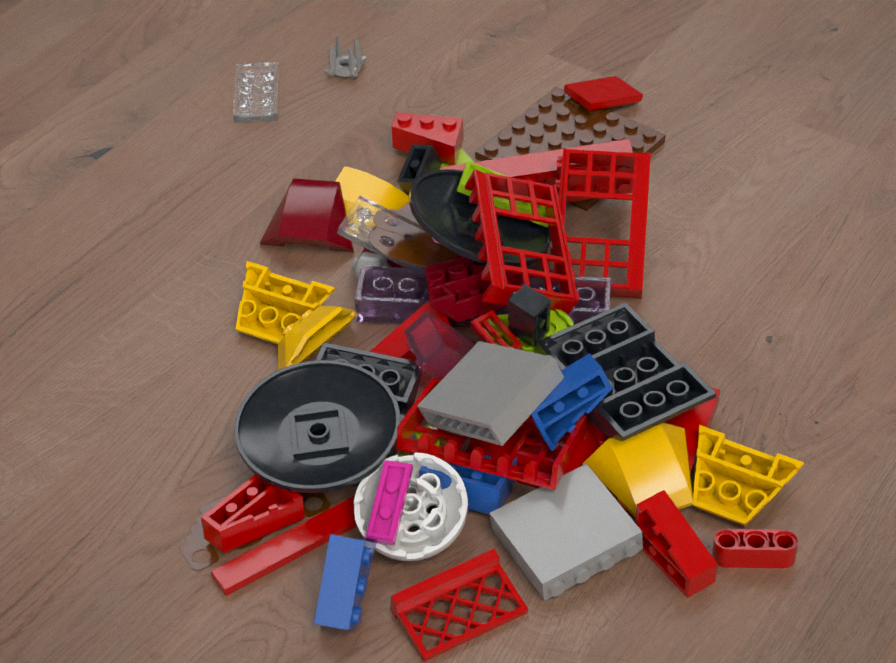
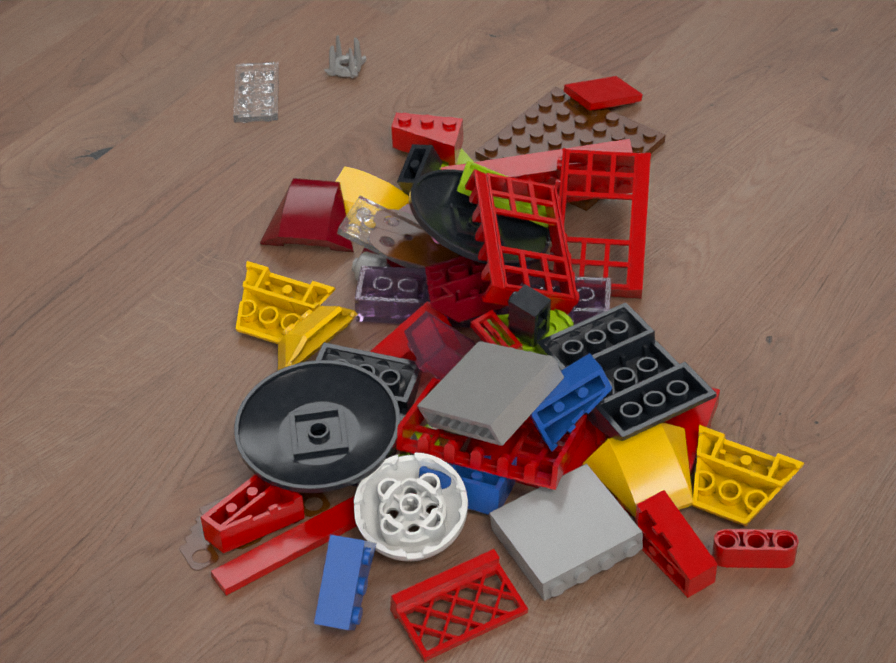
(389, 502): dark pink tile -> none

